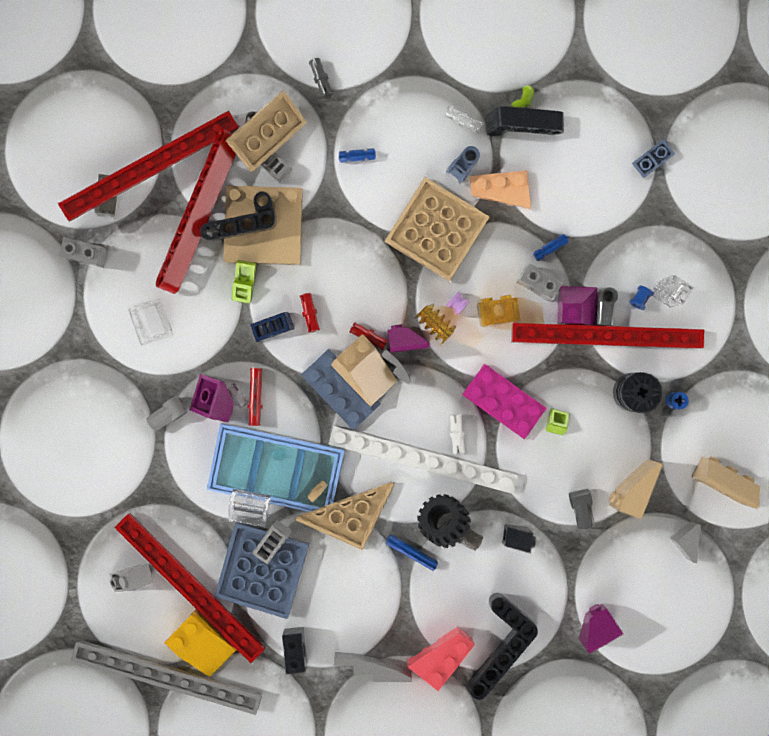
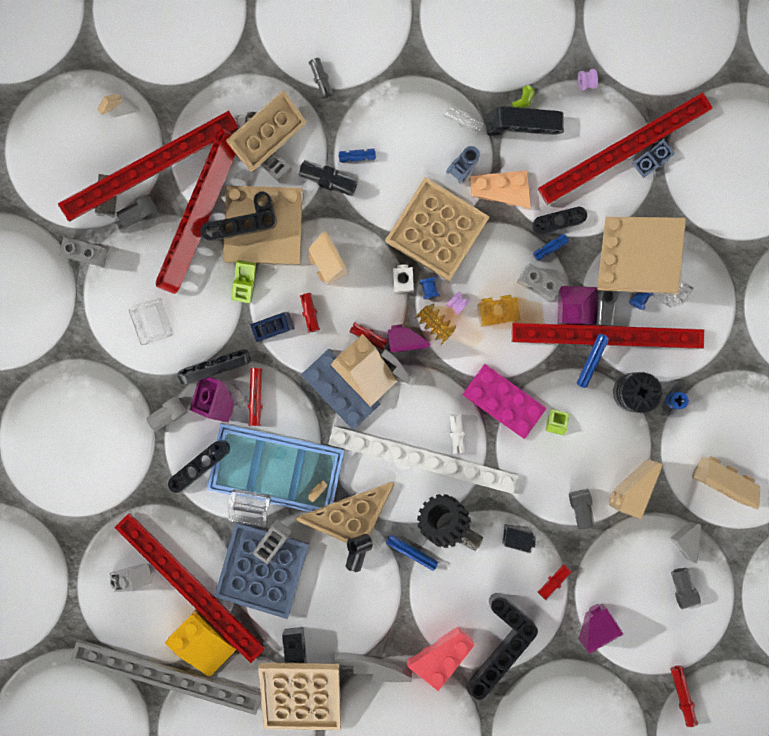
(109, 103): none -> tan tile
(142, 209): none -> dark grey piece
(197, 464): none -> black beam
(214, 366): none -> black beam
(300, 696): none -> tan plate
(327, 259): none -> tan slope
(328, 178): none -> black piece
(357, 550): none -> black piece
(400, 287): none -> white brick
(429, 288): none -> blue bush
(554, 582): none -> red pin
(573, 222): none -> black beam
(587, 79): none -> lavender wheel
(592, 361): none -> blue axle
(625, 148): none -> red plate
(642, 254): none -> tan plate
(686, 592): none -> dark grey piece
(686, 703): none -> red pin

